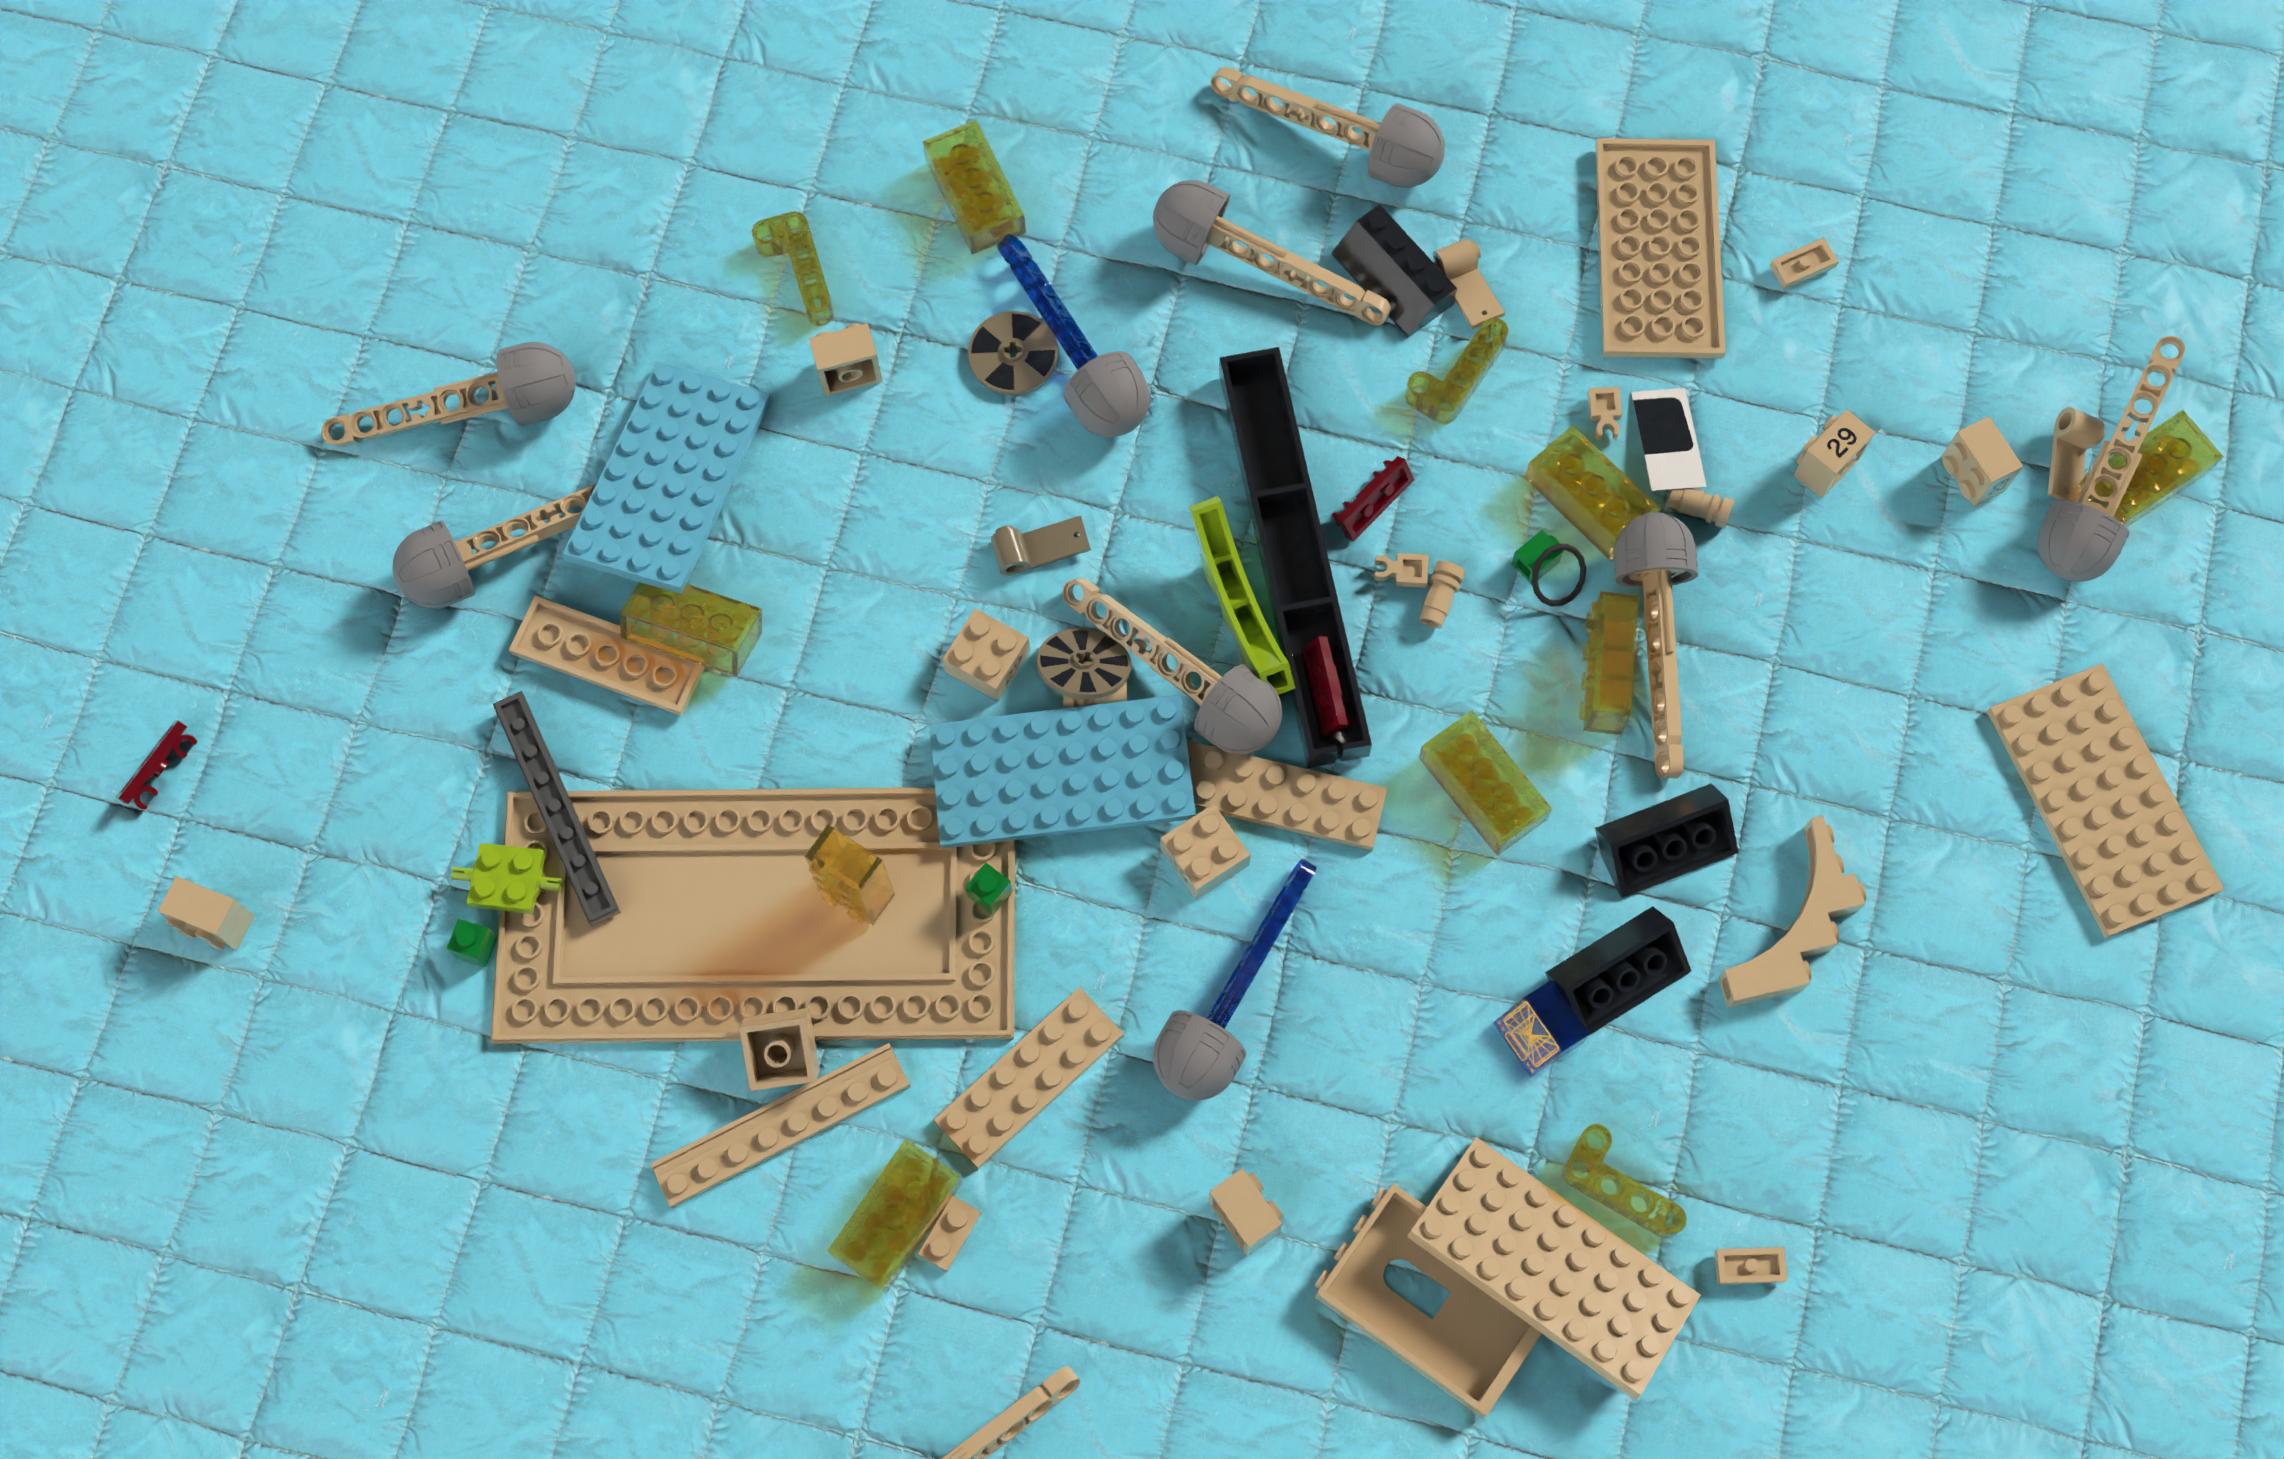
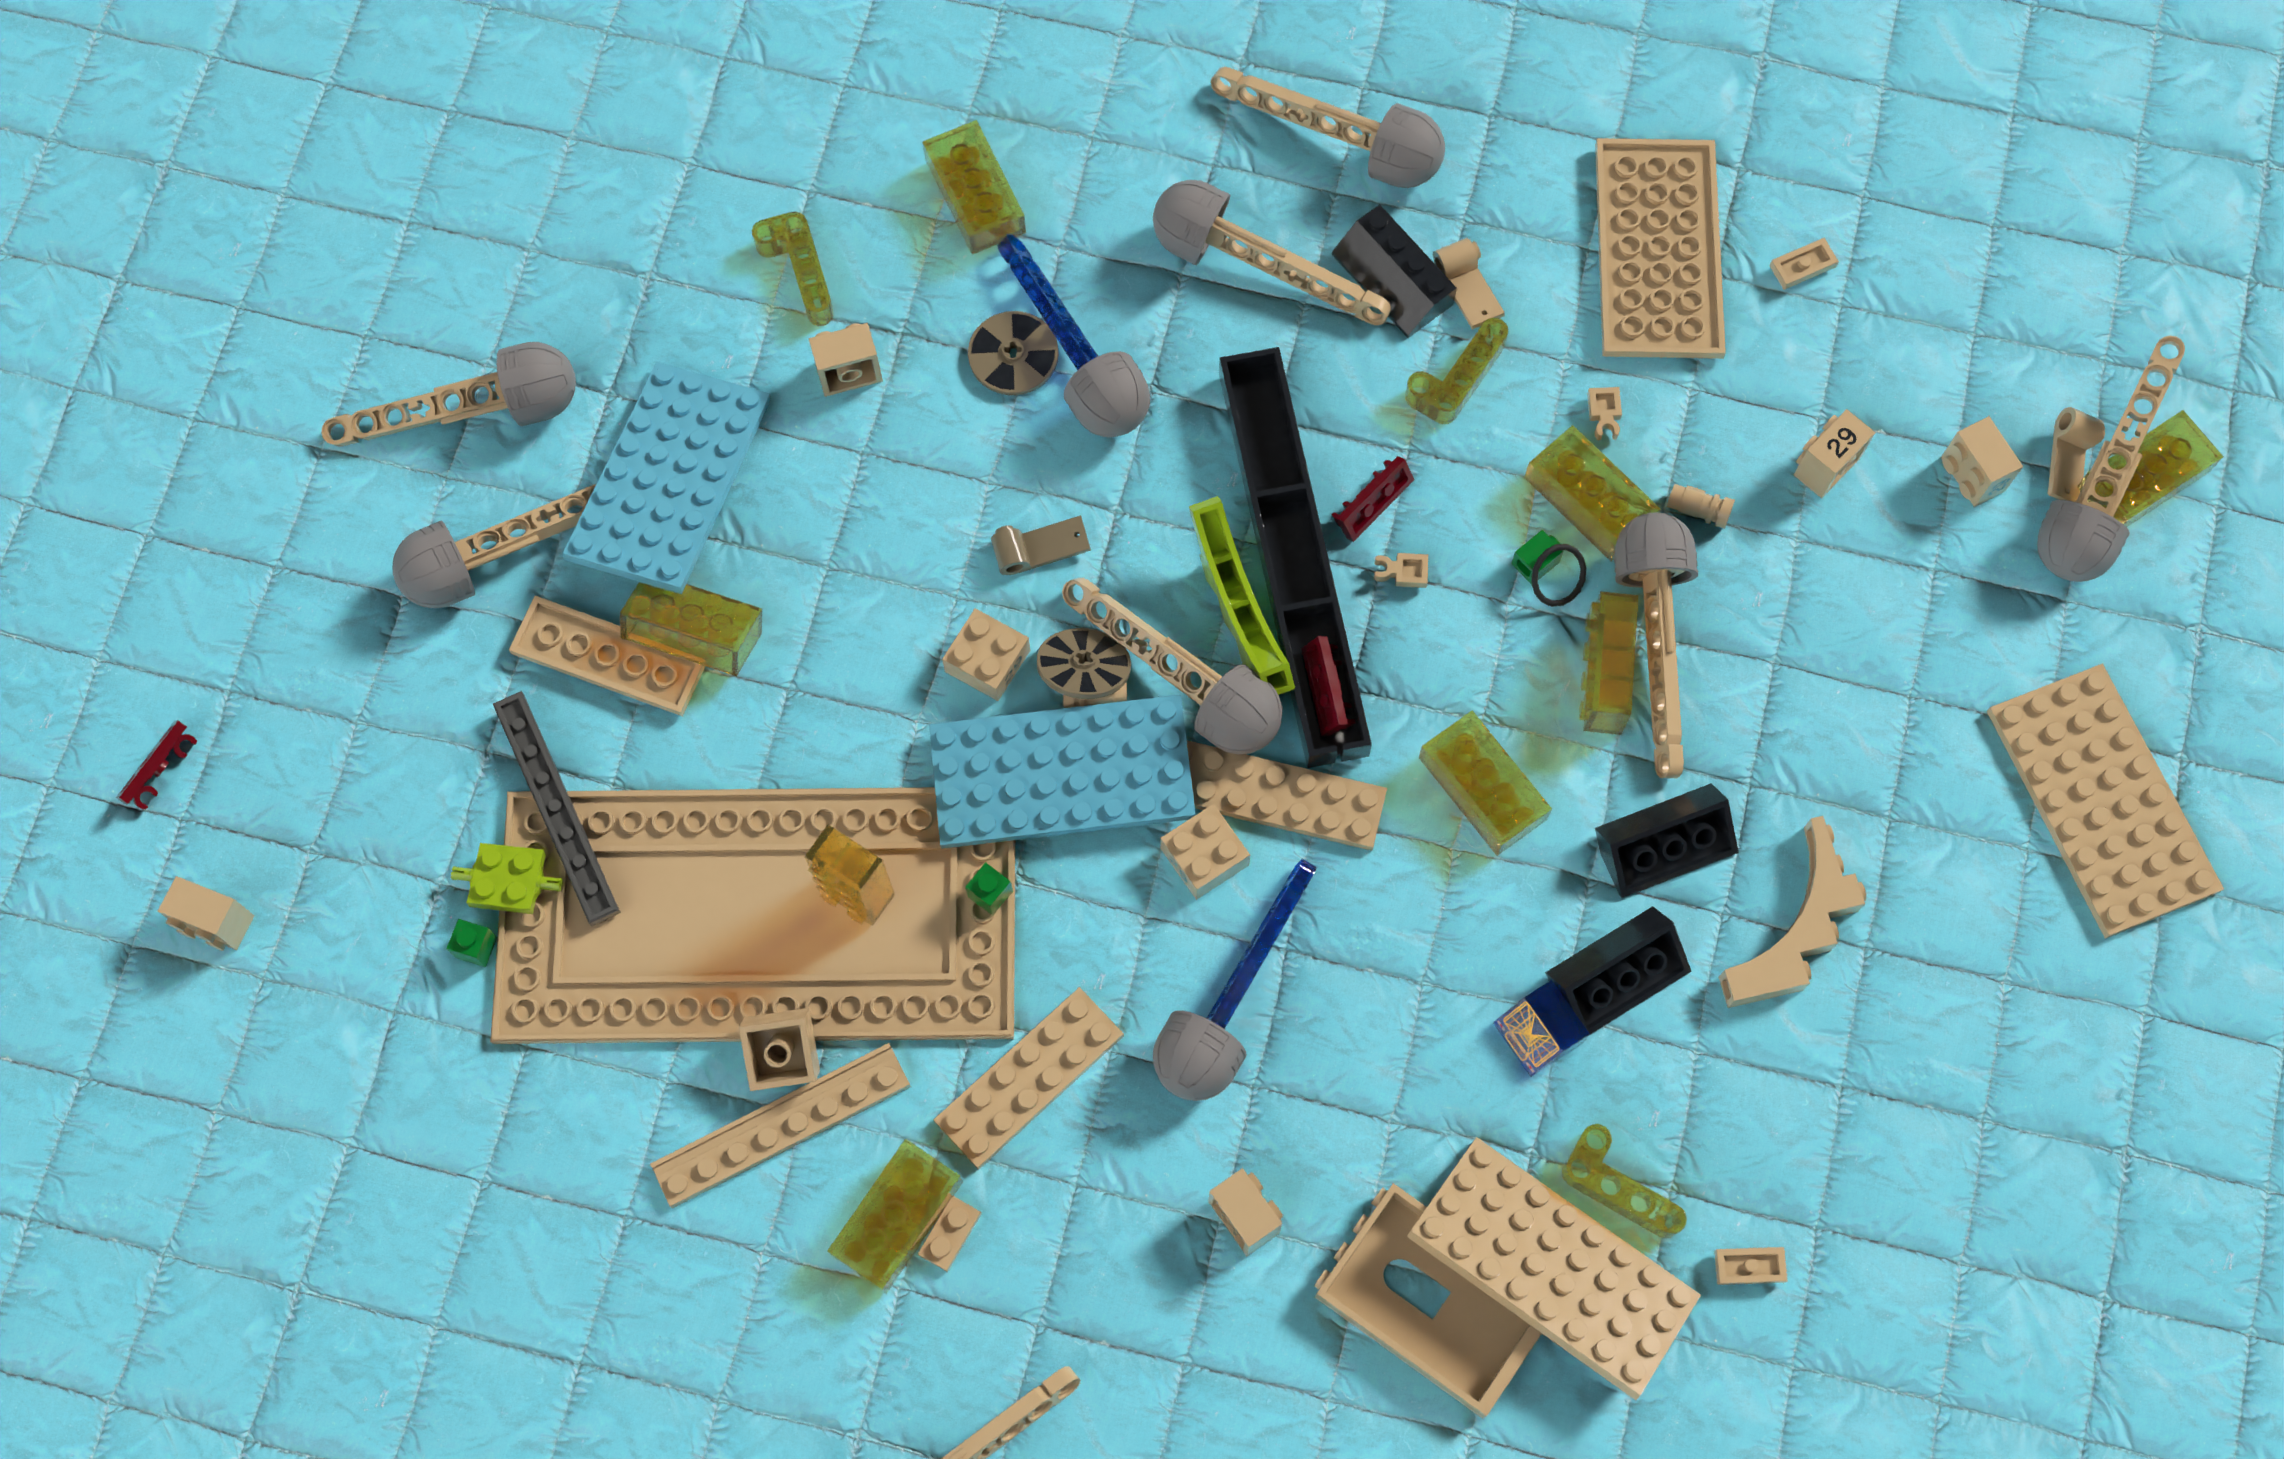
(1440, 596): tan axle -> none
(1668, 439): sticker -> none

